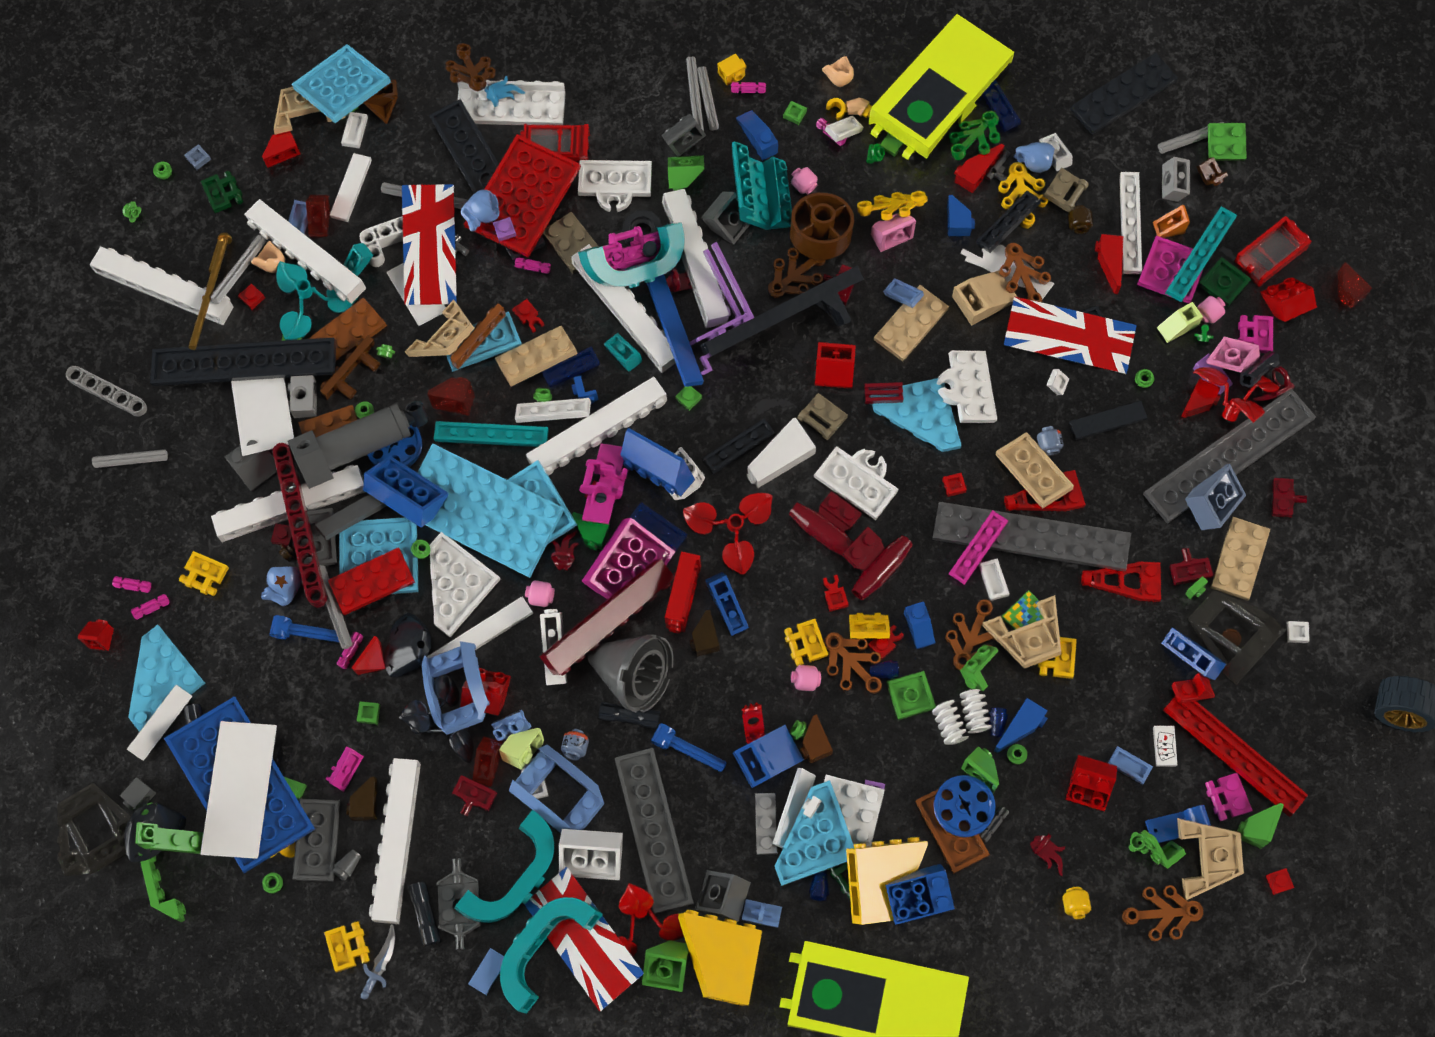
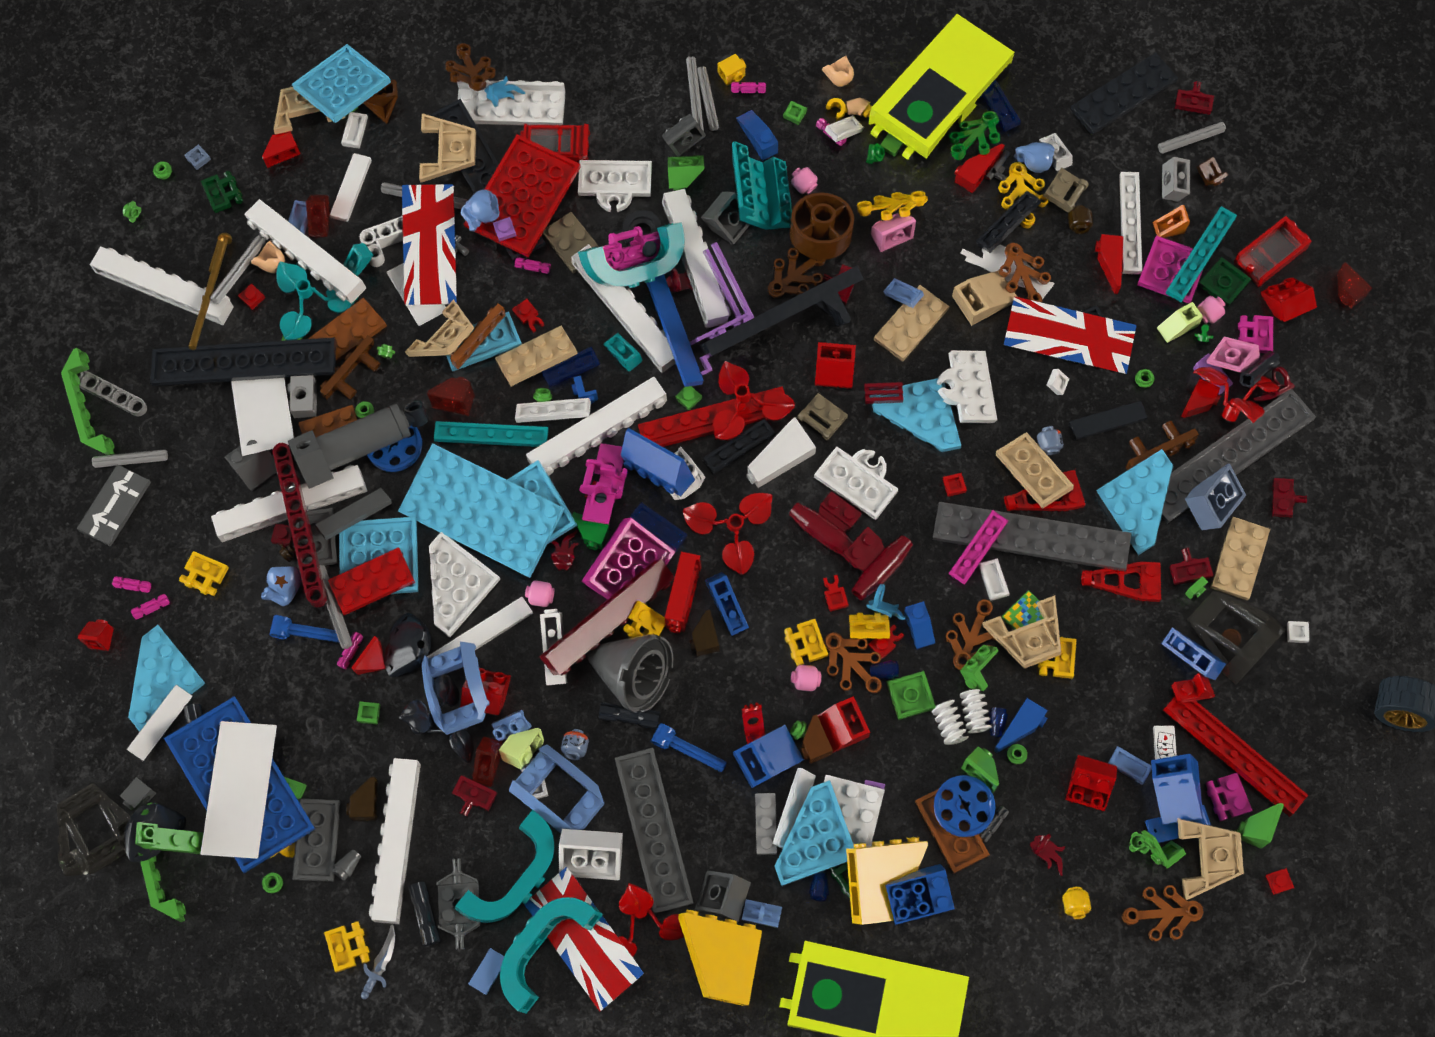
(76, 364): none -> bright green slope
(113, 505): none -> dark grey tile
(345, 769): dark pink plate -> none
(404, 491): blue slope -> none
(420, 554): bright green plate -> none
(455, 147): none -> tan wing
(645, 617): none -> yellow plate
(666, 966): bright green slope -> none
(699, 421): none -> red plate
(735, 380): none -> red plant
(811, 806): white plate -> none
(844, 724): none -> red slope
(883, 607): none -> dark azure piece
(958, 218): blue slope -> none
(1139, 498): none -> medium azure plate
(1170, 447): none -> reddish brown plate
(1177, 788): none -> slope
(1194, 100): none -> dark red plate
(1227, 141): bright green plate -> none

